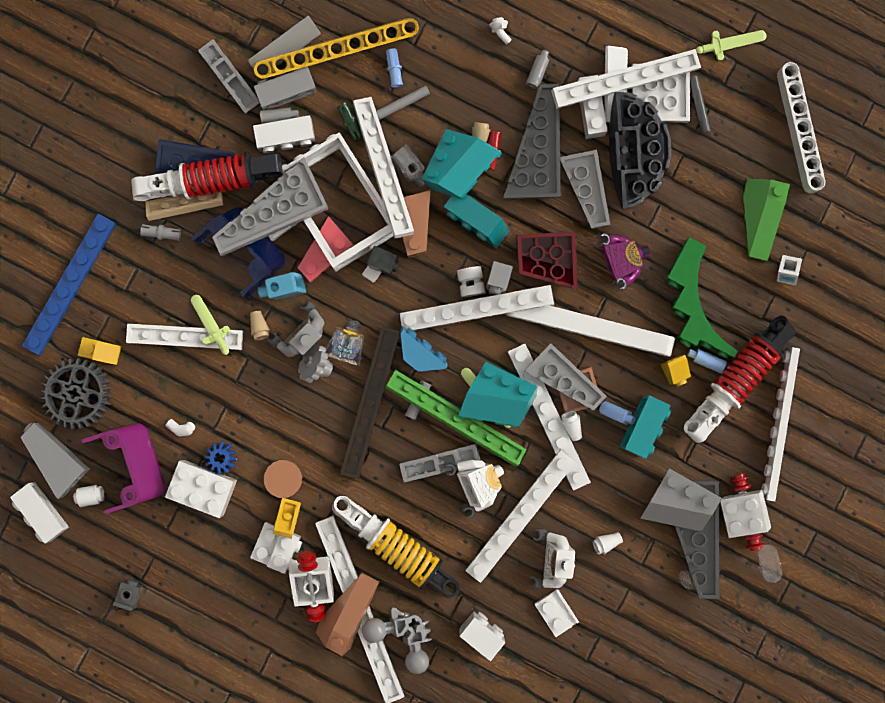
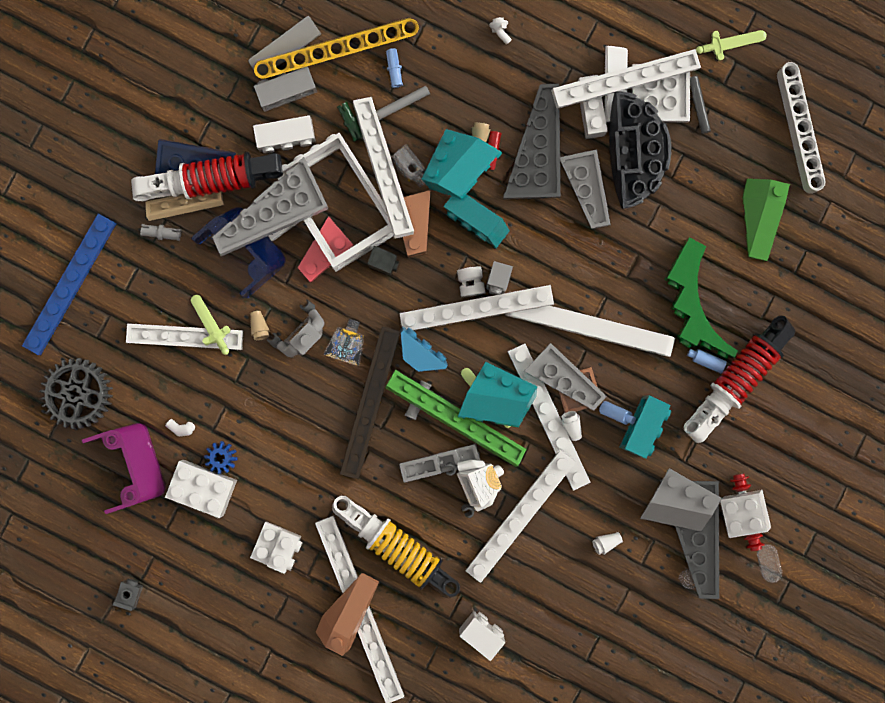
(39, 512): white brick -> none
(54, 459): light grey slope -> none
(89, 495): white brick -> none
(99, 351): yellow slope -> none
(229, 76): light grey slope -> none
(277, 115): light grey cylinder -> none
(283, 478): nougat tile -> none
(286, 518): yellow slope -> none
(289, 285): medium azure torso -> none
(311, 584): white brick -> none
(314, 364): light grey plant -> none
(371, 274): white sticker -> none
(417, 659): light grey piece -> none
(538, 70): light grey cylinder -> none
(548, 257): dark red wedge -> none
(556, 612): white plate -> none
(558, 560): white torso -> none
(622, 258): torso -> none
(676, 370): yellow slope -> none
(781, 417): white plate -> none
(789, 270): white brick -> none

